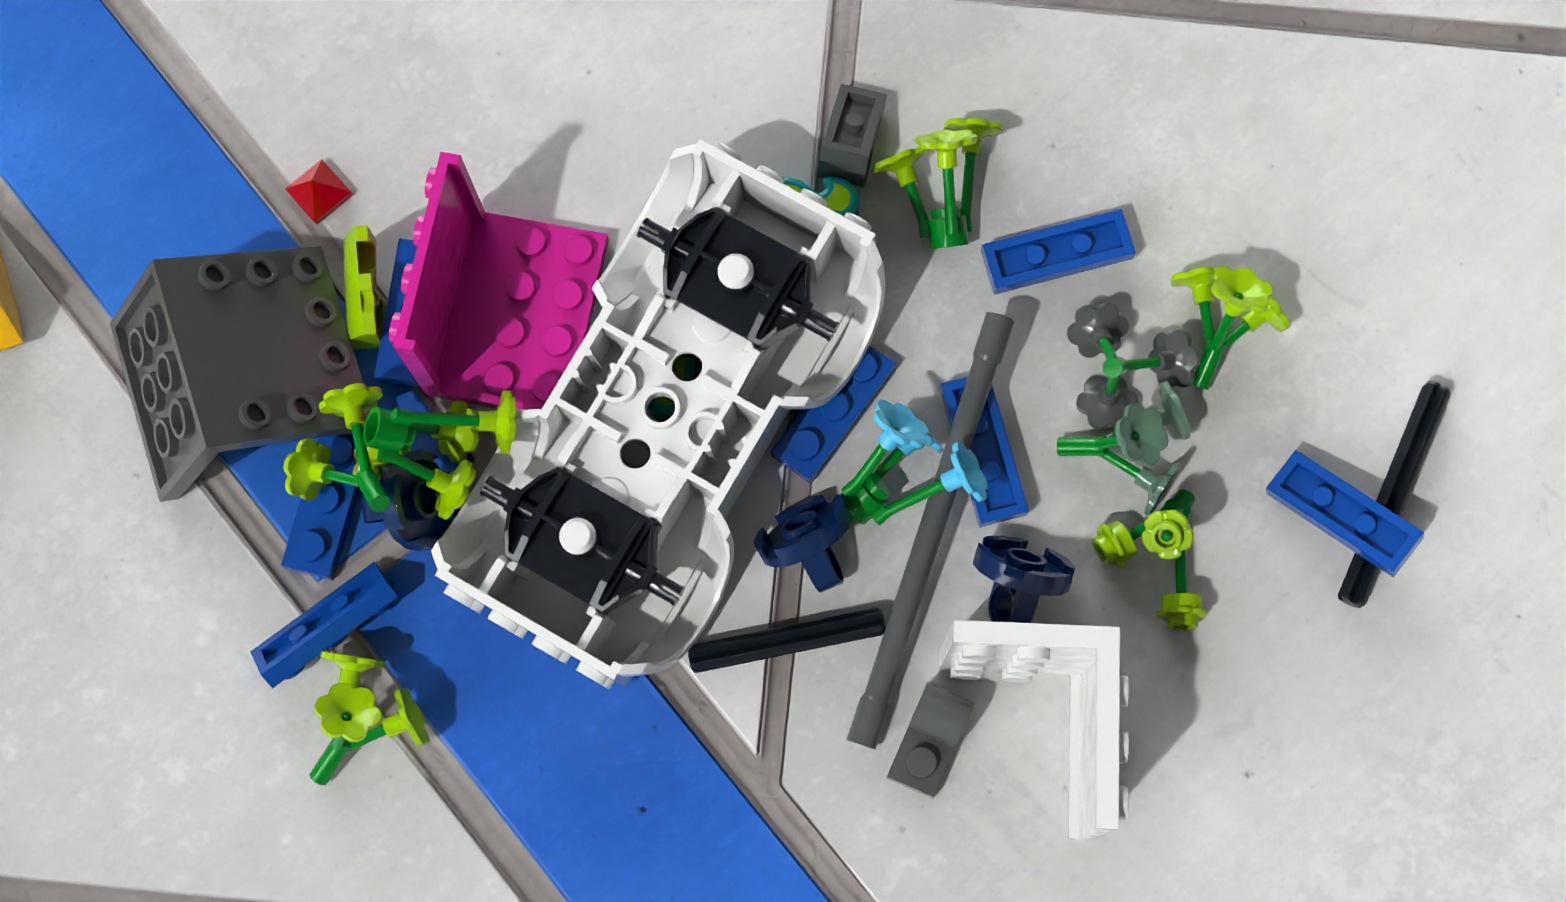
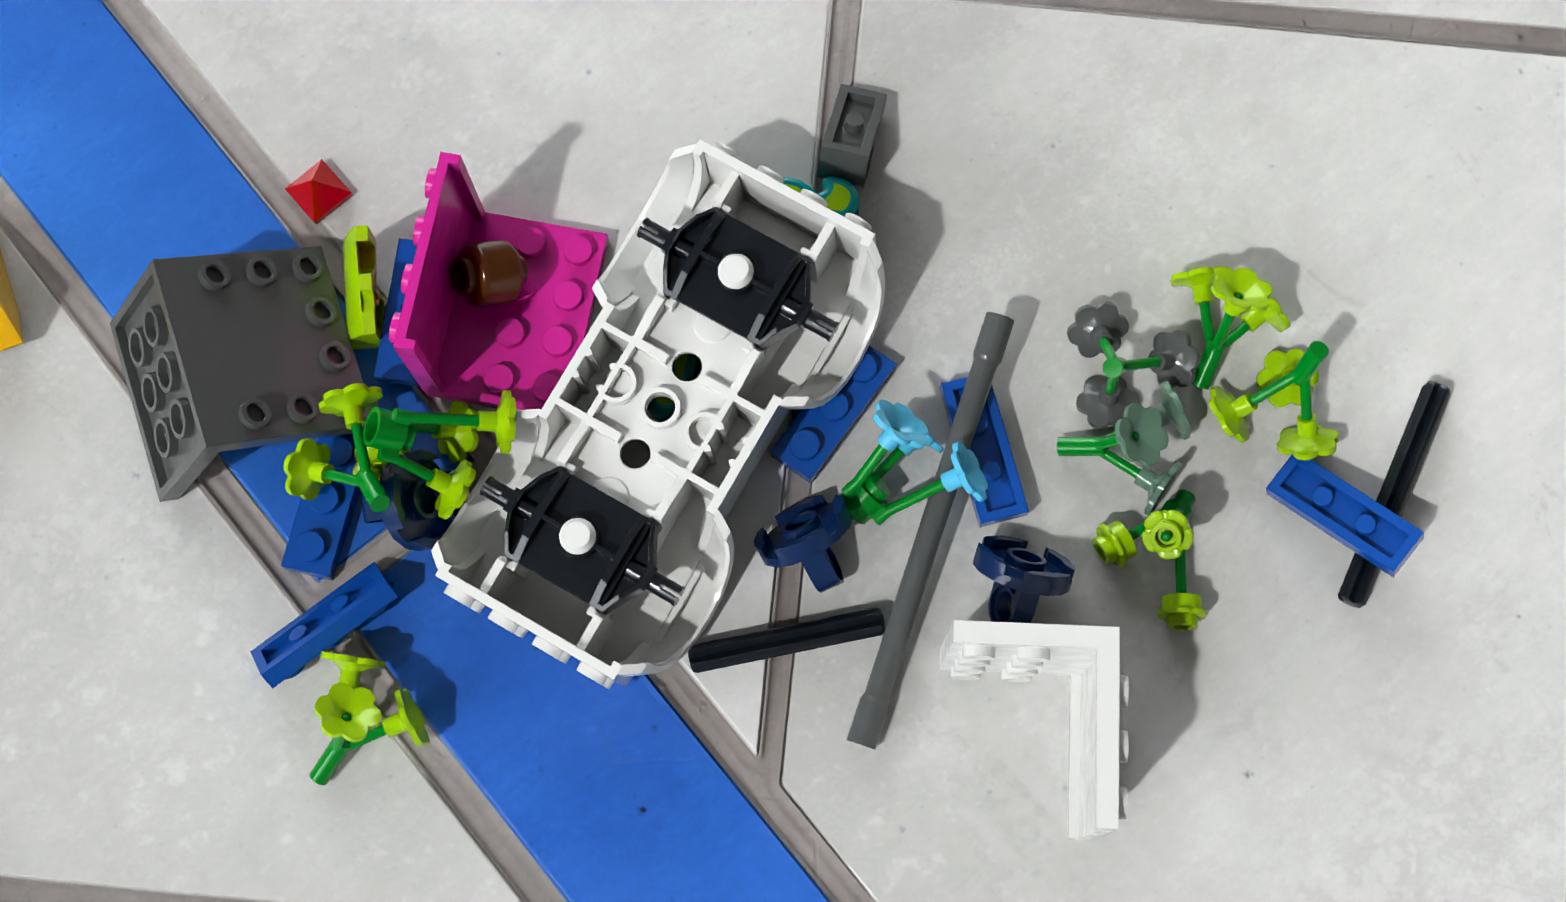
(488, 273): none -> reddish brown head
(930, 740): dark grey plate -> none
(950, 224): plant -> none
(1057, 251): blue plate -> none
(1283, 381): none -> lime plant

